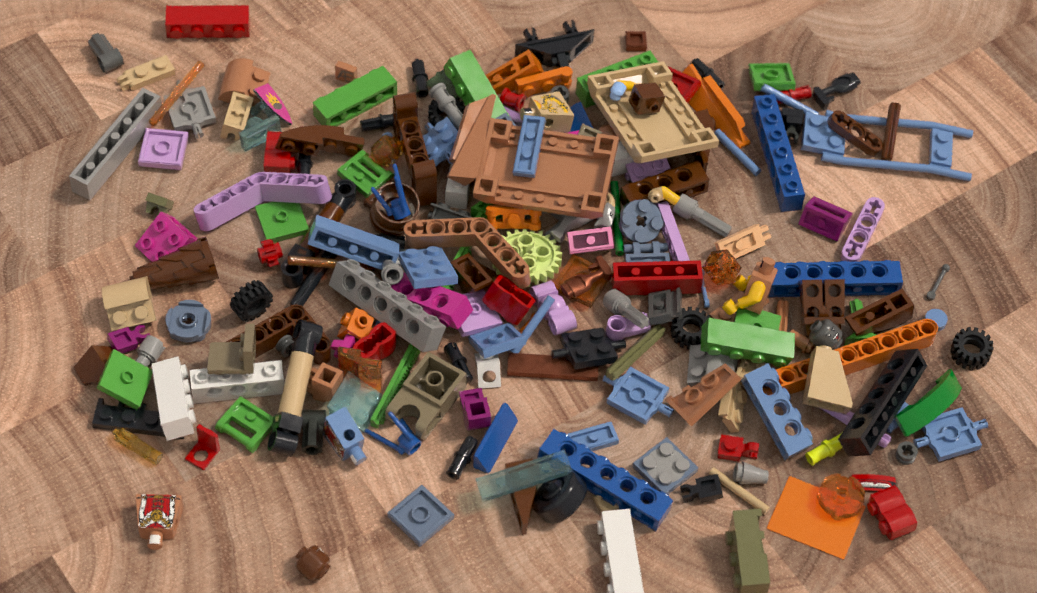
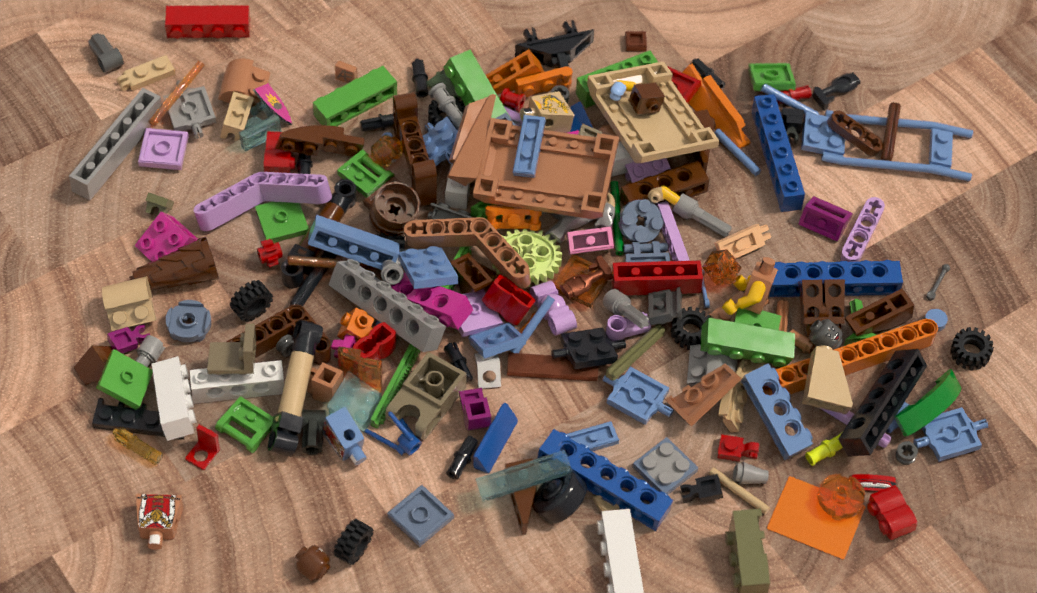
(353, 541): none -> black tyre
(399, 206): blue plant -> none

